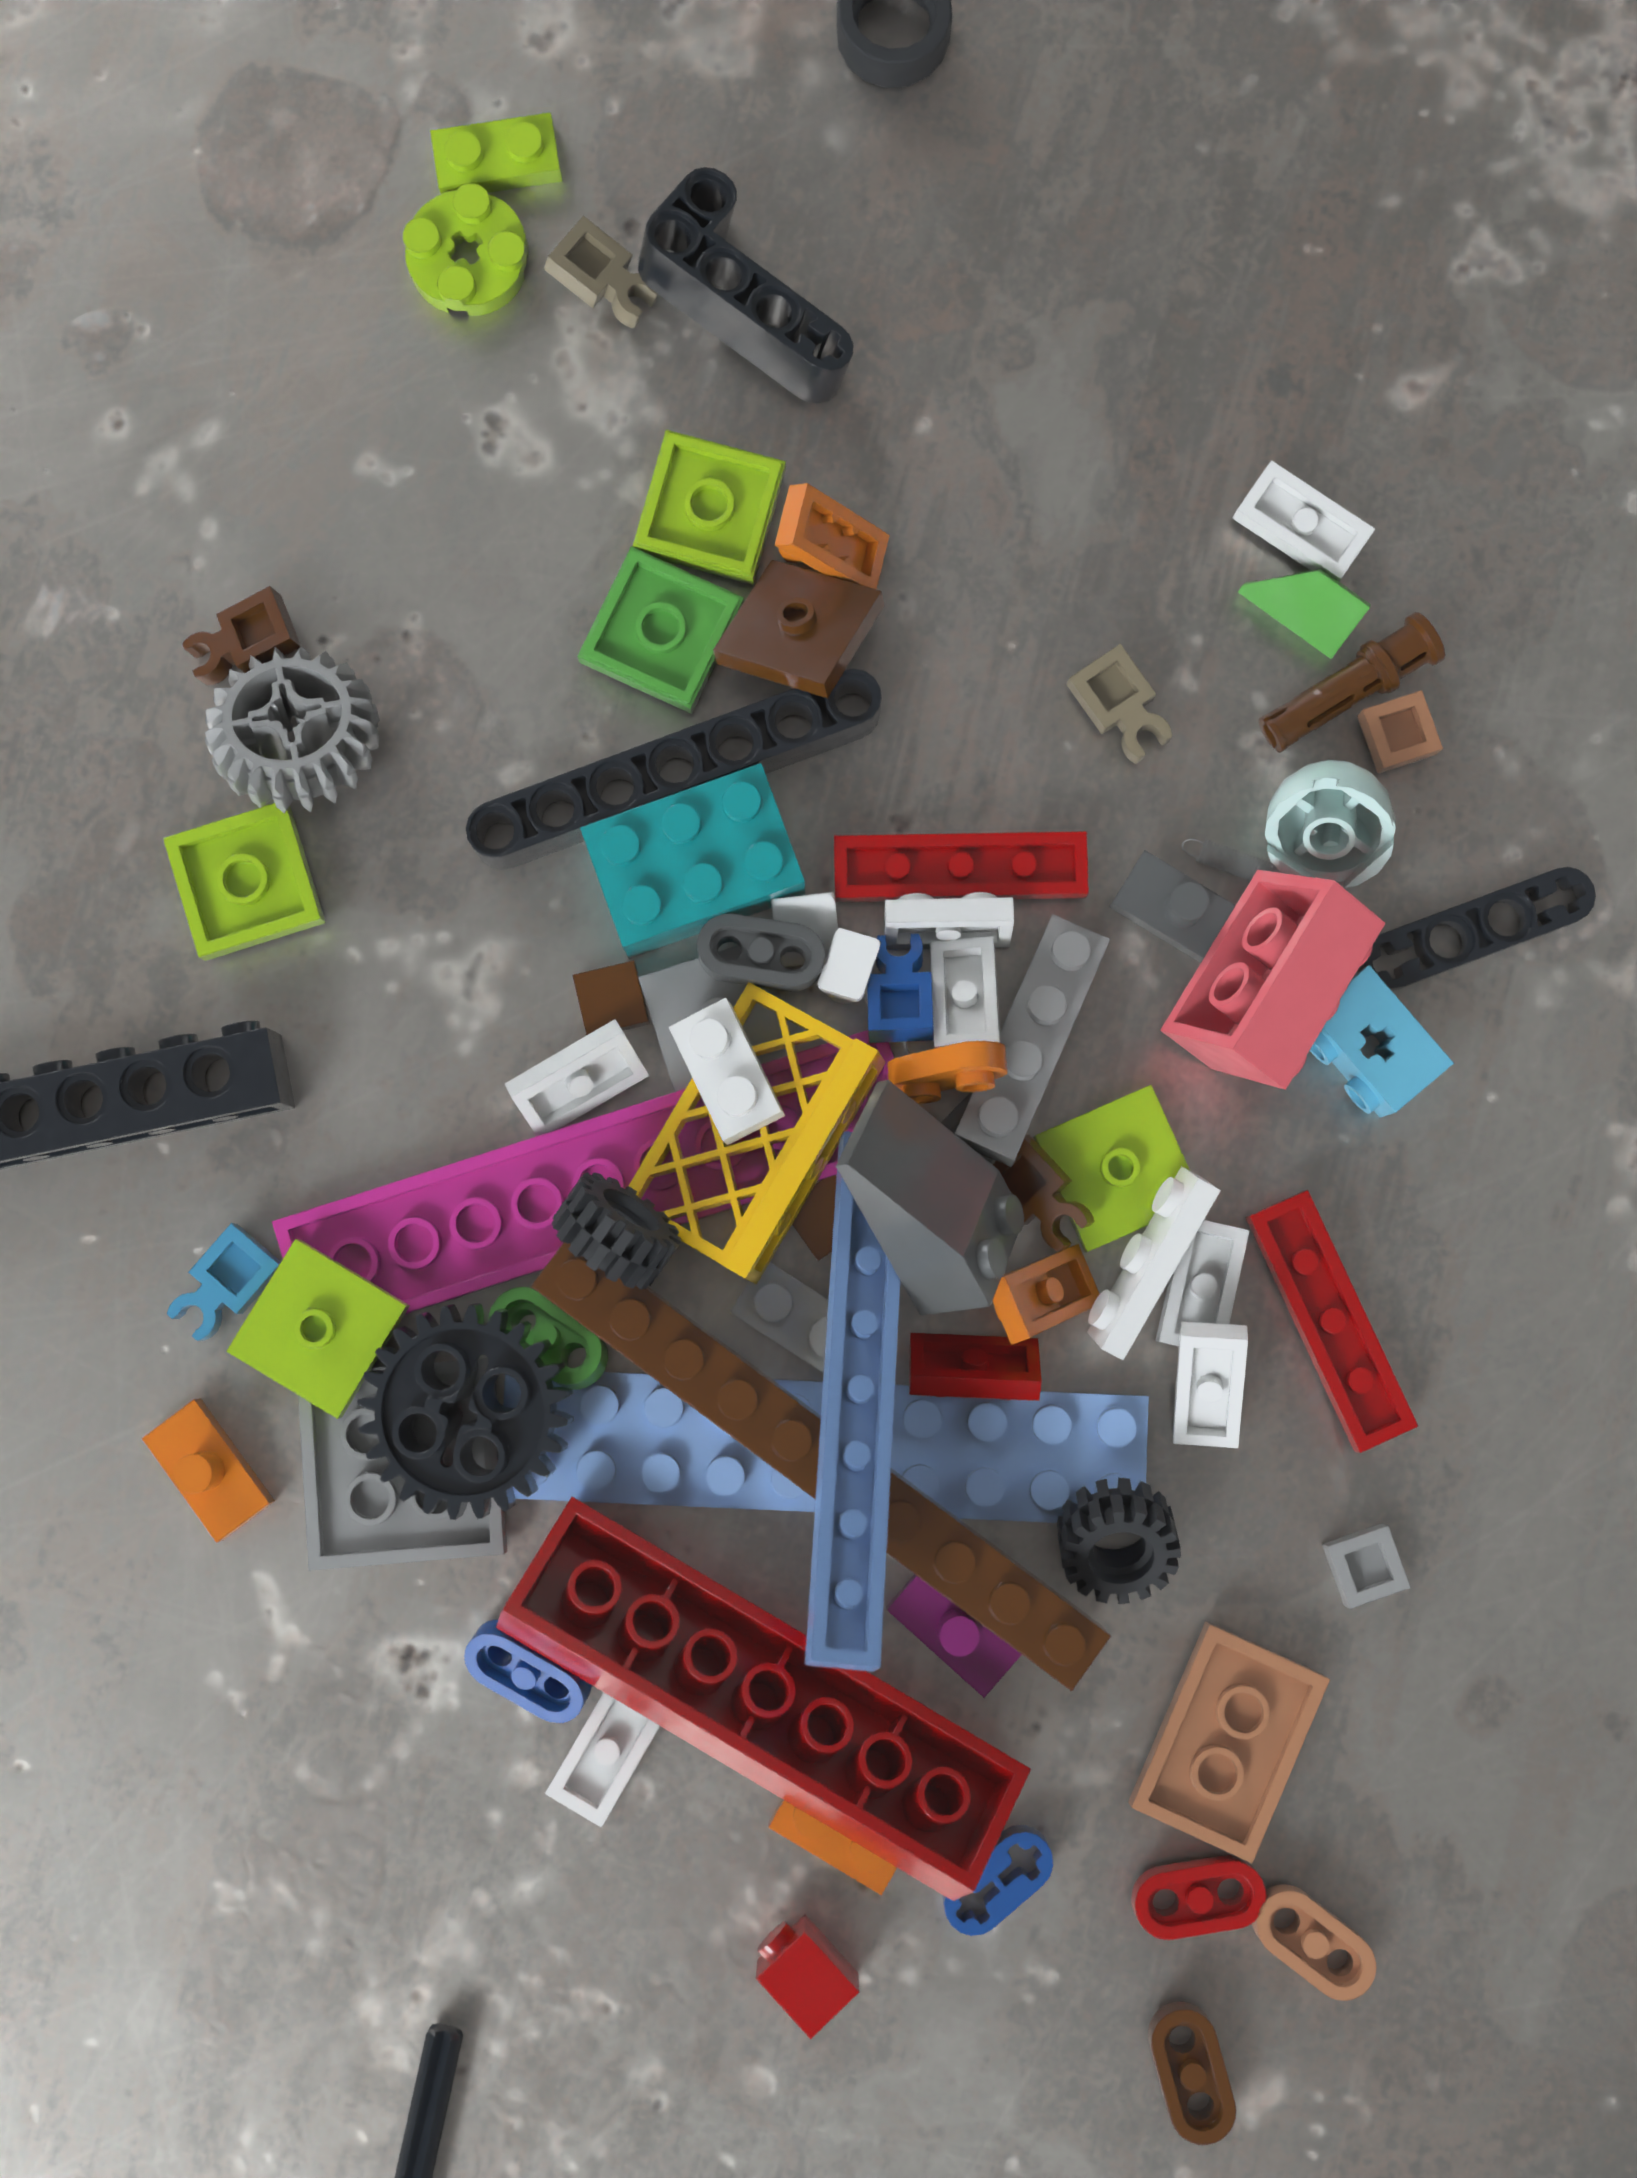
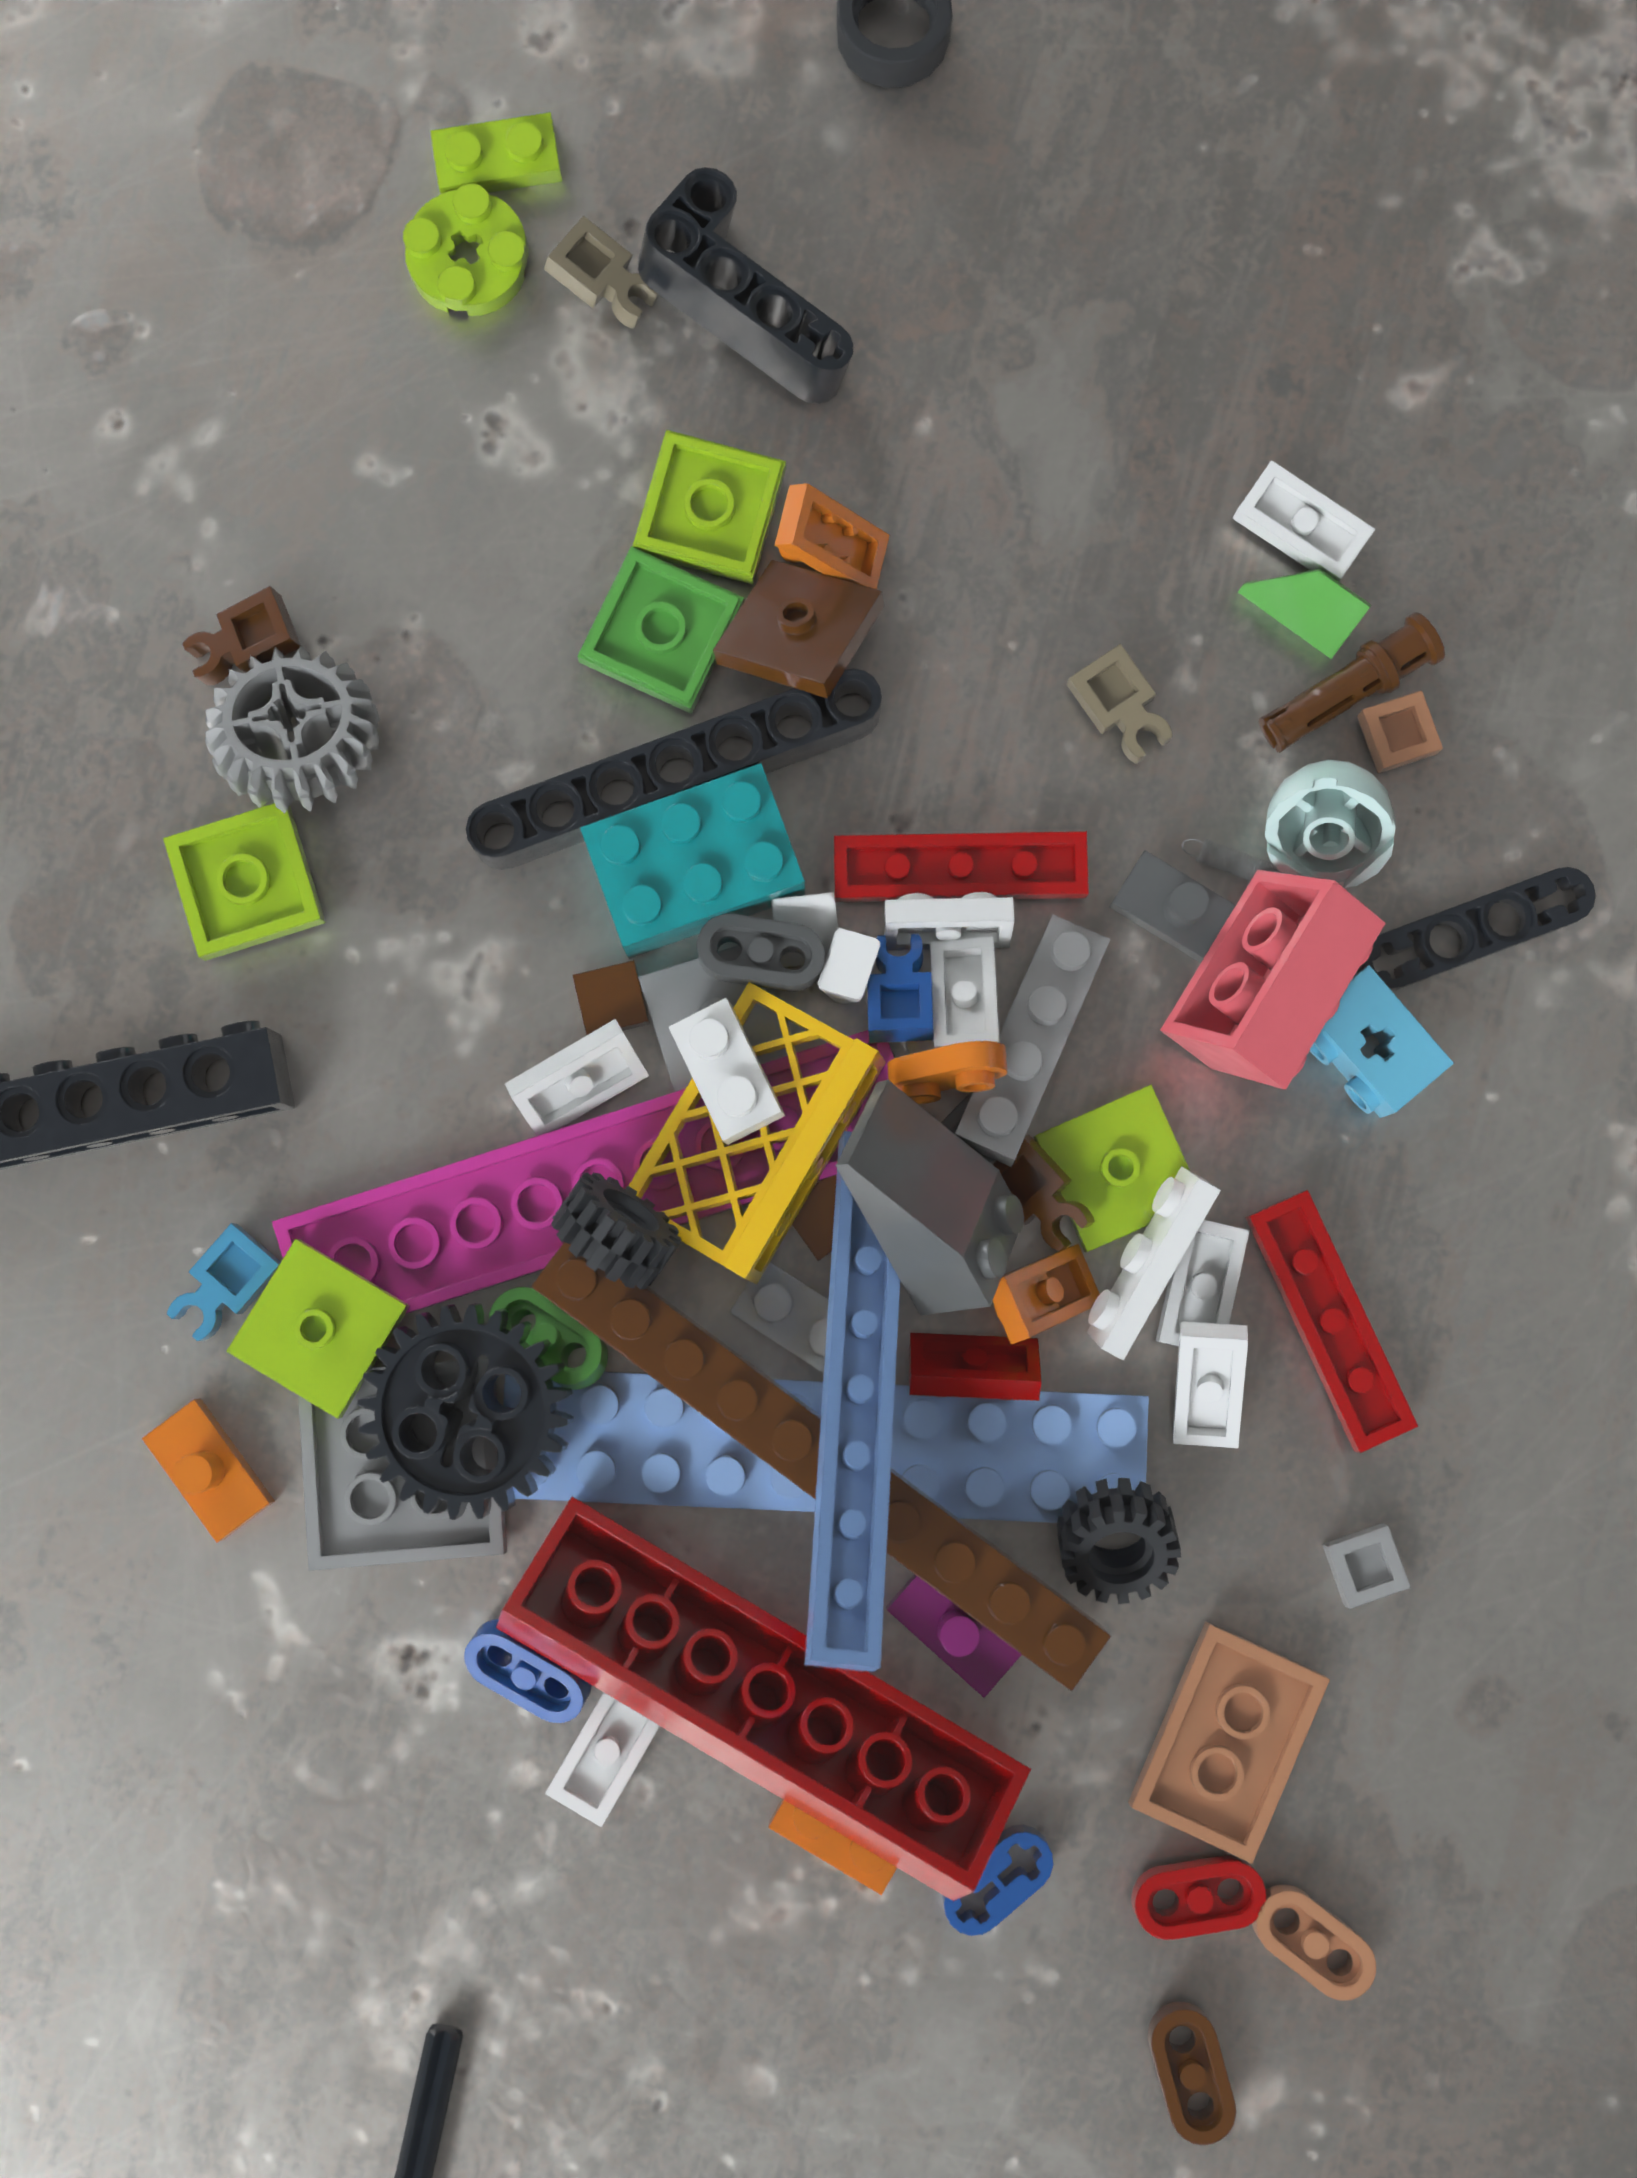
(806, 1974): red brick -> none

